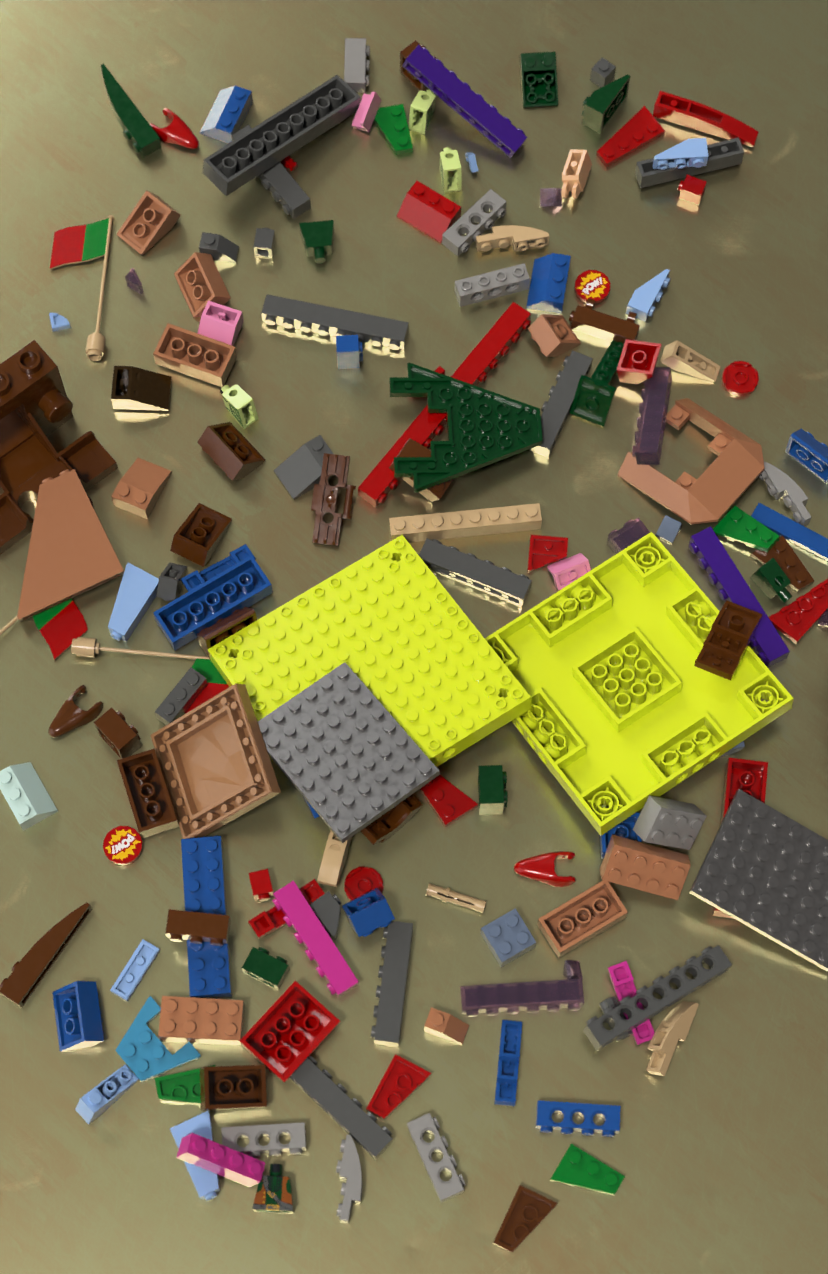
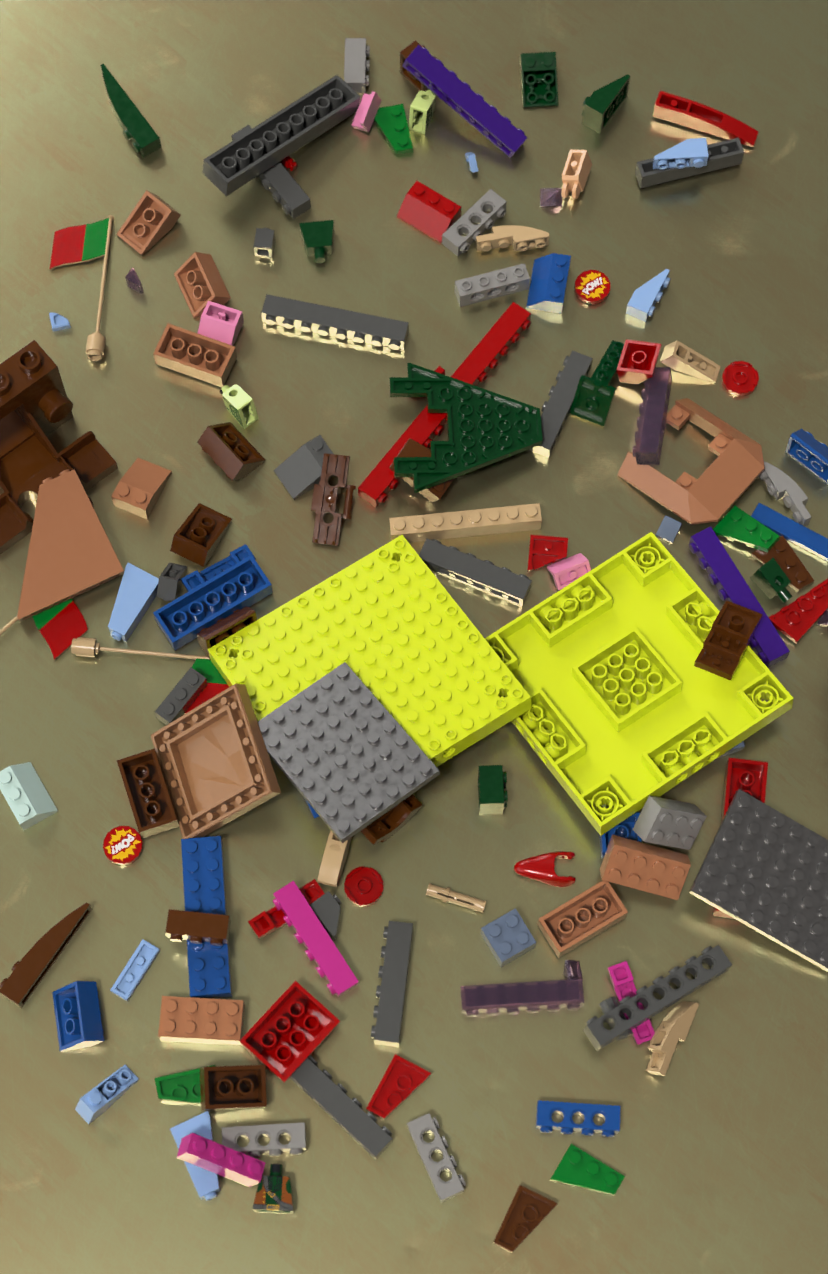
(71, 716): reddish brown animal -> none
(117, 733): reddish brown brick -> none
(140, 389): dark brown slope -> none
(145, 1052): dark azure wing -> none
(176, 132): red animal -> none
(219, 247): dark grey slope -> none
(227, 113): blue slope -> none
(261, 885): red brick -> none
(265, 967): dark green brick -> none
(348, 351): blue brick -> none
(351, 1171): light grey slope -> none
(368, 913): blue brick -> none
(446, 1026): nougat slope -> none
(447, 800): red wing -> none
(450, 162): yellowish green torso -> none
(508, 1063): blue slope -> none
(553, 335): nougat slope -> none
(602, 73): dark grey brick -> none
(603, 325): reddish brown brick -> none
(629, 534): clear purple brick -> none
(632, 136): red wing -> none
(692, 189): red brick -> none

